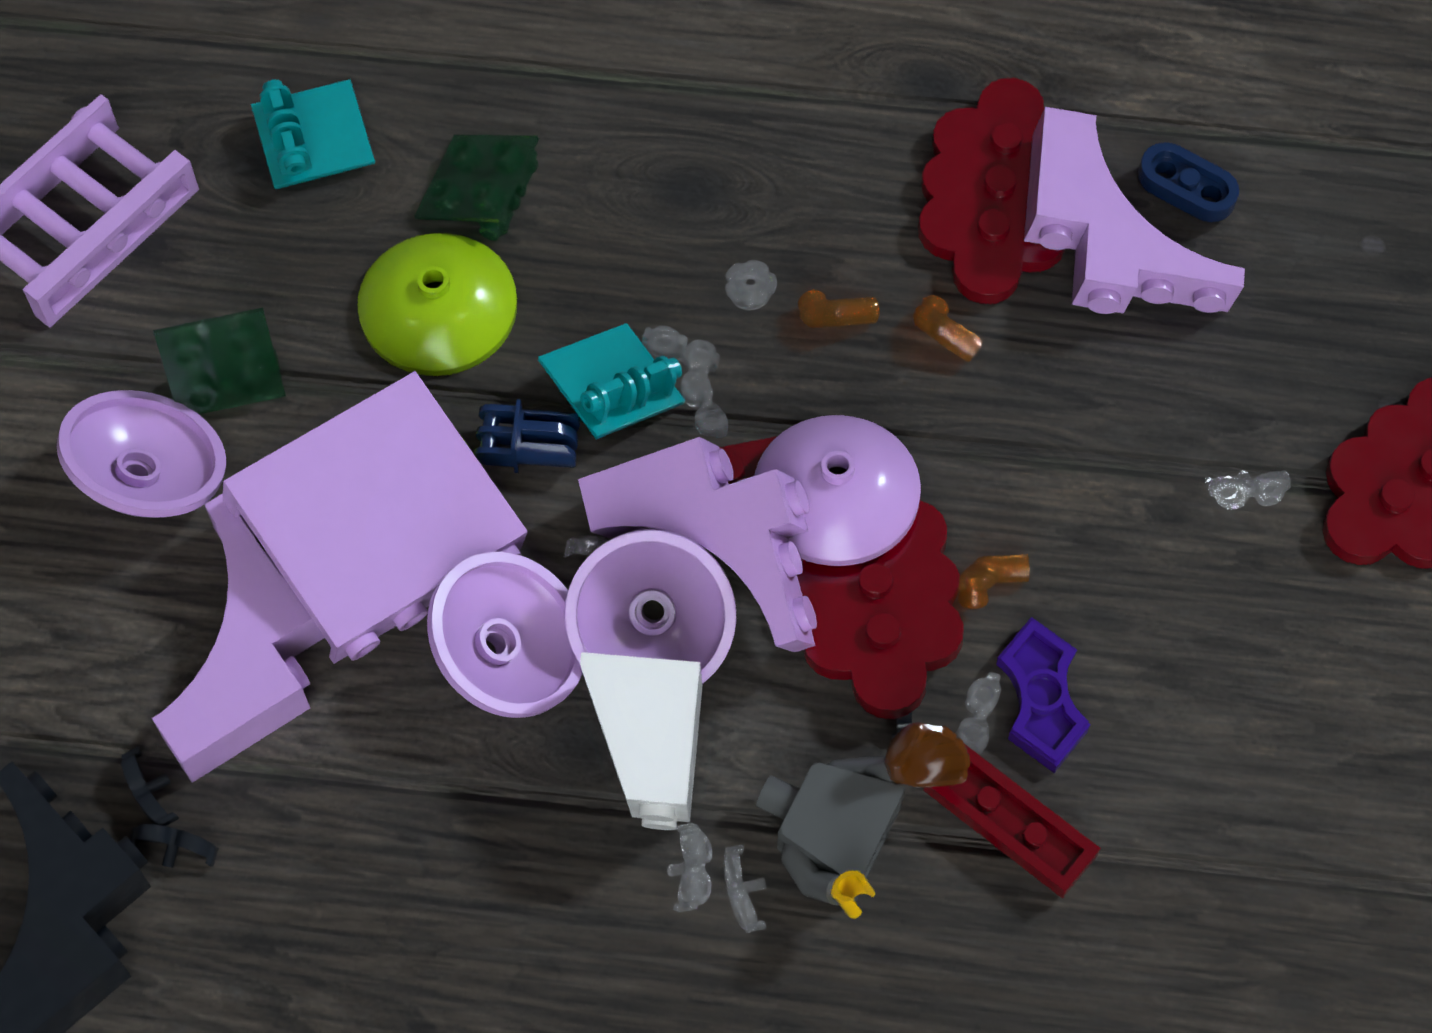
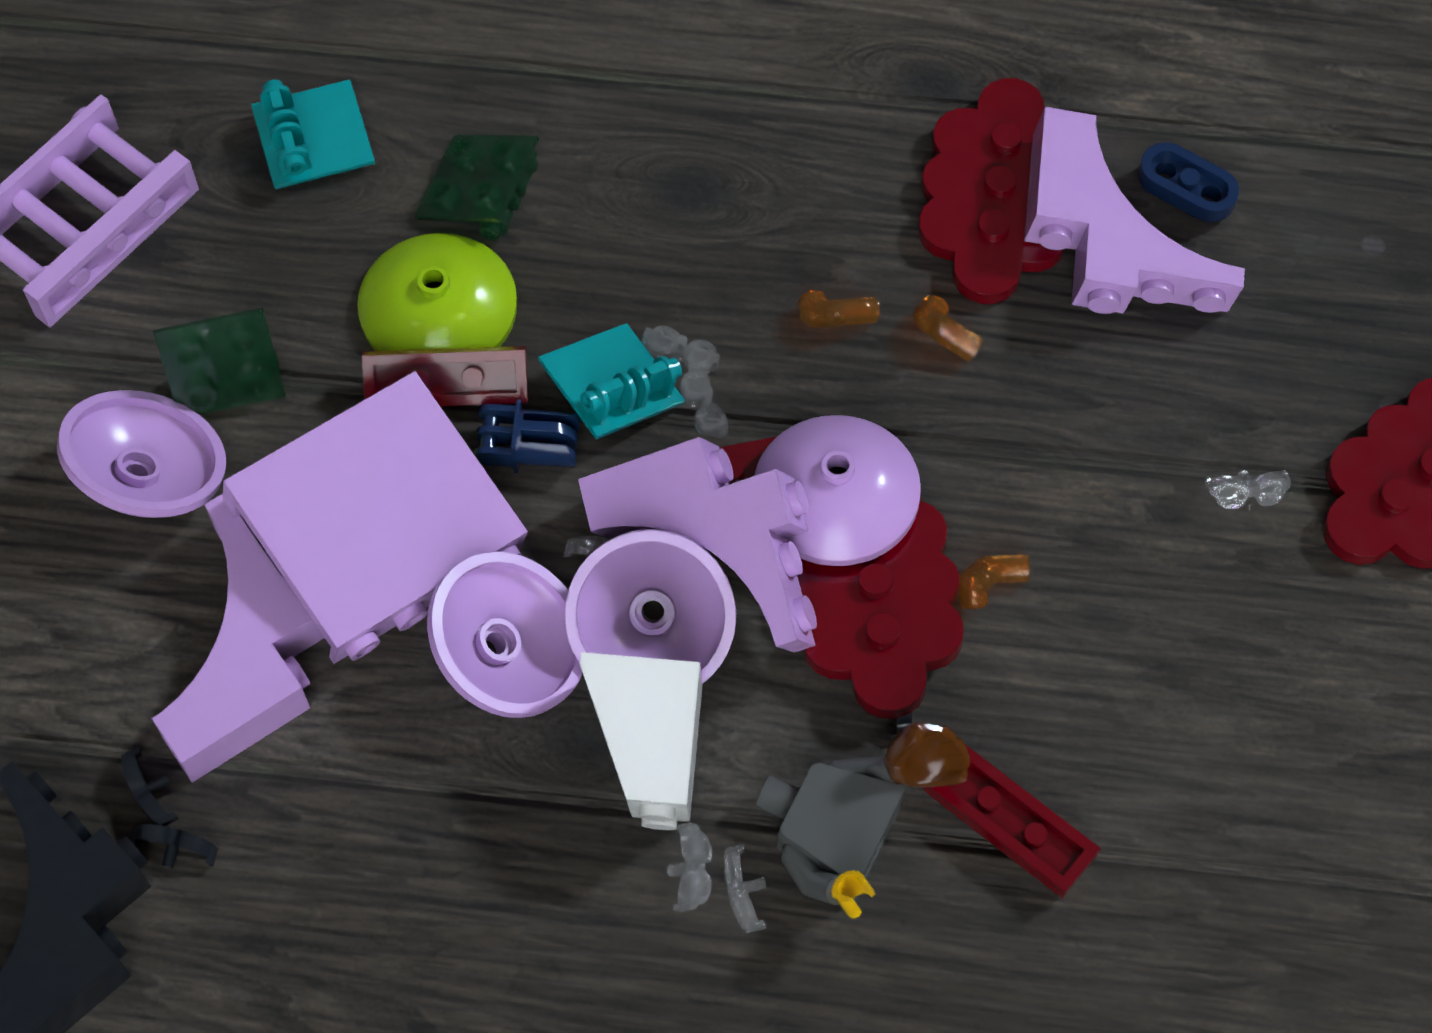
(454, 374): none -> plate
(750, 296): clear plate -> none
(981, 702): clear piece -> none
(1047, 718): dark purple tile -> none

